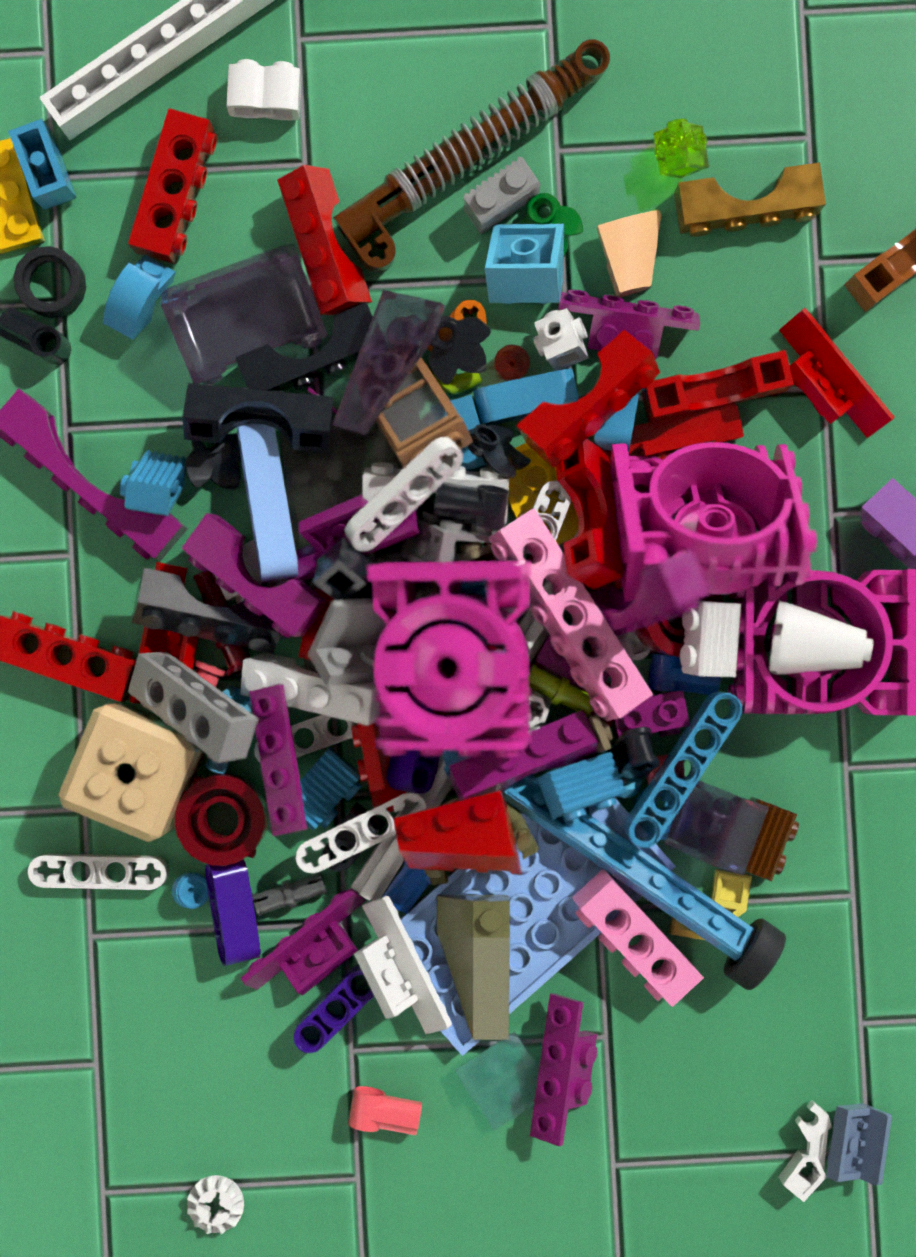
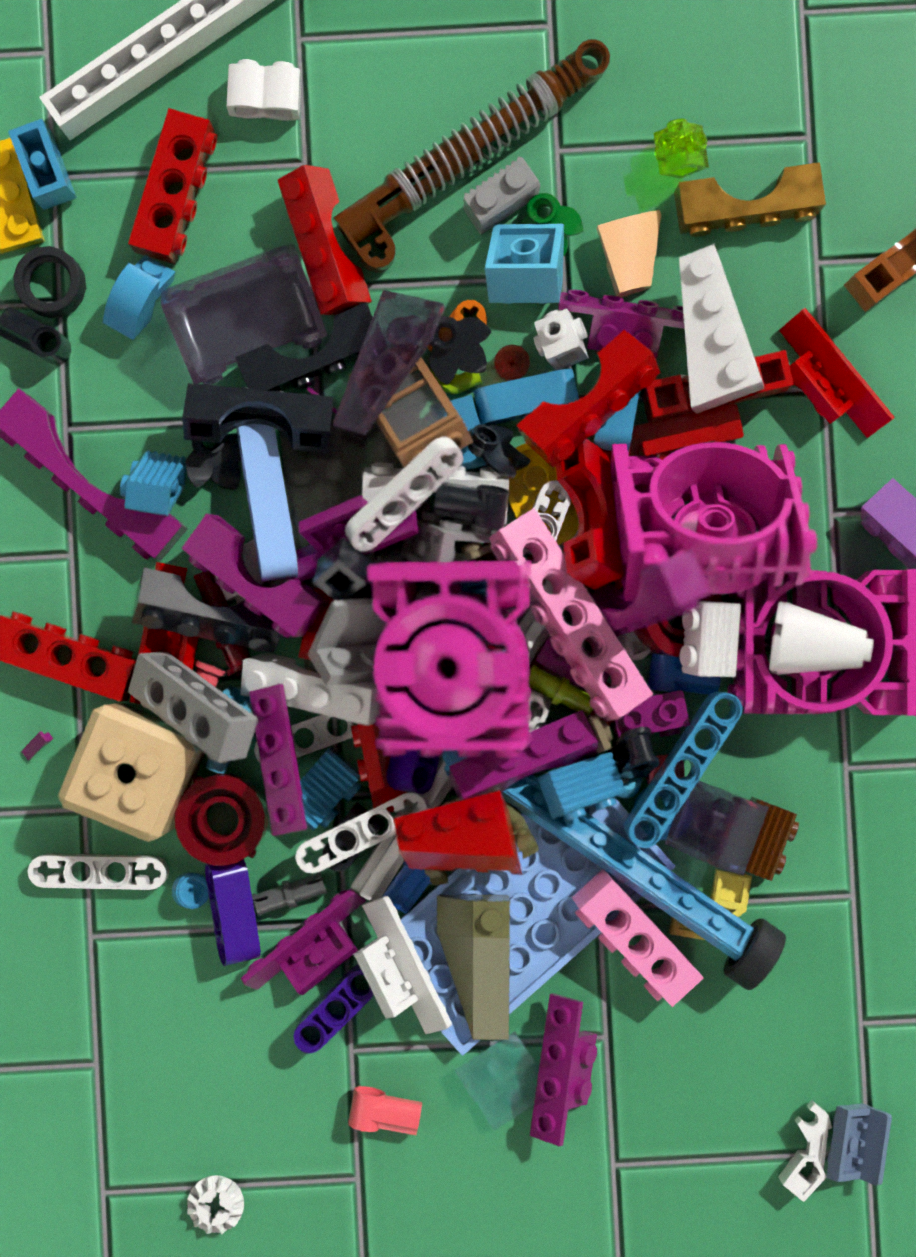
(36, 744): none -> magenta piece
(716, 342): none -> white wedge

